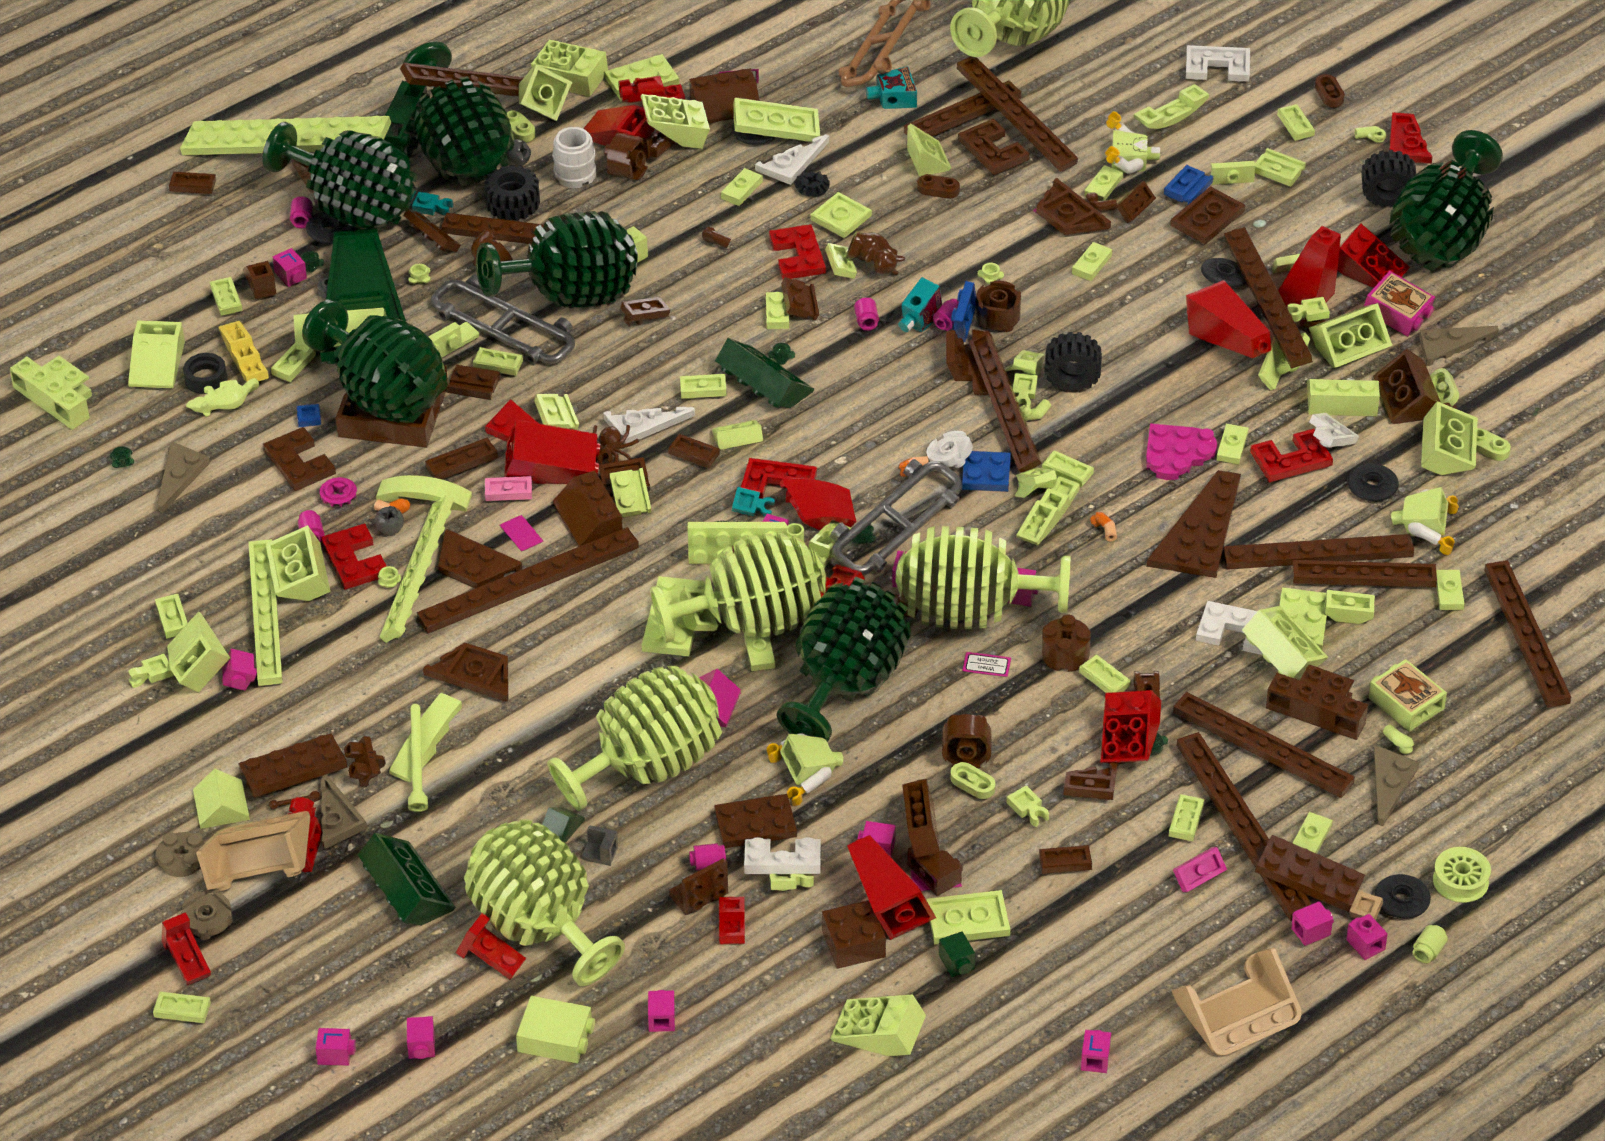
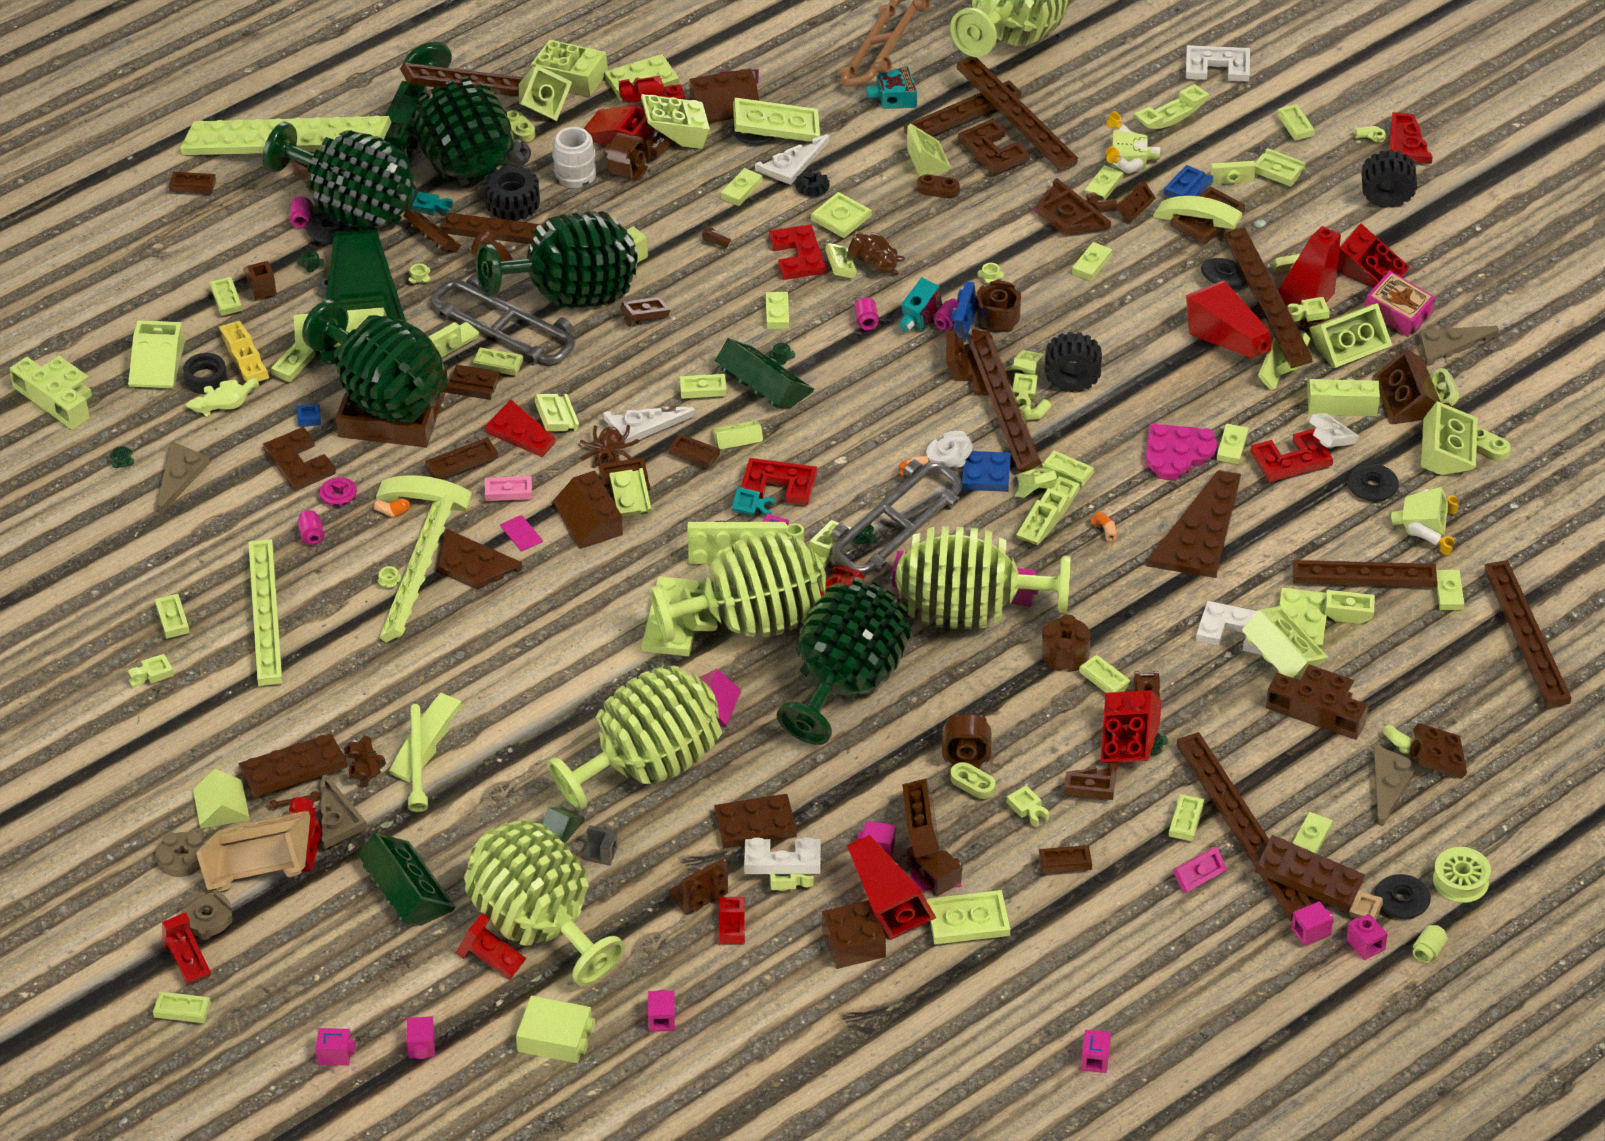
(196, 654): yellowish green slope -> none
(239, 670): dark pink brick -> none
(289, 267): dark pink brick -> none
(298, 566): yellowish green slope -> none
(340, 550): red plate -> none
(389, 520): dark grey piece -> none
(473, 670): reddish brown wing -> none
(527, 580): reddish brown plate -> none
(550, 453): red slope -> none
(706, 855): dark pink brick -> none
(759, 652): yellowish green plate -> none
(800, 298): reddish brown plate -> none
(807, 760): yellowish green torso -> none
(820, 502): red slope -> none
(880, 1024): yellowish green slope -> none
(957, 954): dark green brick -> none
(987, 664): sticker -> none
(1195, 206): none -> yellowish green slope
(1245, 1010): tan windscreen -> none
(1264, 744): reddish brown plate -> none
(1320, 550): reddish brown plate -> none
(1329, 90): reddish brown plate -> none
(1407, 695): brick -> none
(1438, 750): none -> reddish brown plate
(1445, 208): dark green plant -> none

